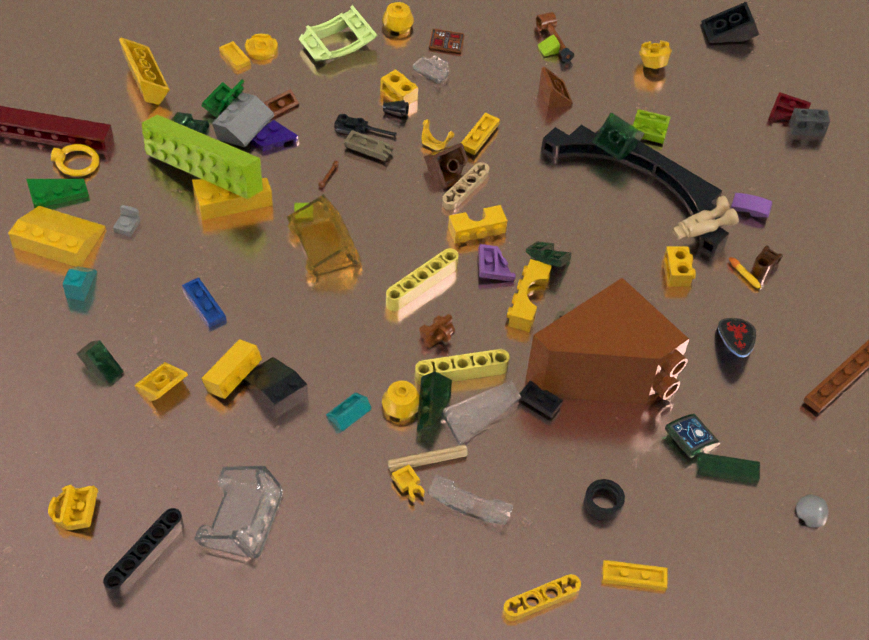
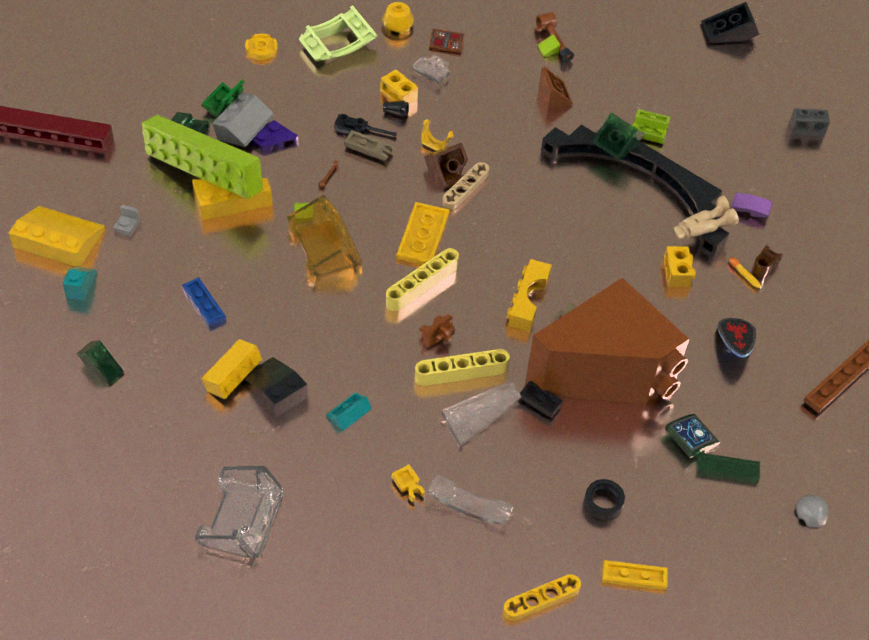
(55, 191): green wing -> none
(58, 156): yellow piece -> none
(73, 507): yellow slope -> none
(140, 562): black beam -> none
(145, 71): yellow slope -> none
(160, 381): yellow slope -> none
(234, 55): yellow tile -> none
(282, 102): dark orange slope -> none
(401, 400): yellow cone -> none
(422, 233): none -> yellow tile
(428, 457): tan axle -> none
(434, 396): clear green slope -> none
(464, 229): yellow arch -> none
(480, 133): yellow plate -> none
(493, 264): medium lavender wing -> none
(545, 253): clear green slope -> none
(655, 54): yellow cone -> none
(785, 105): dark red wing -> none

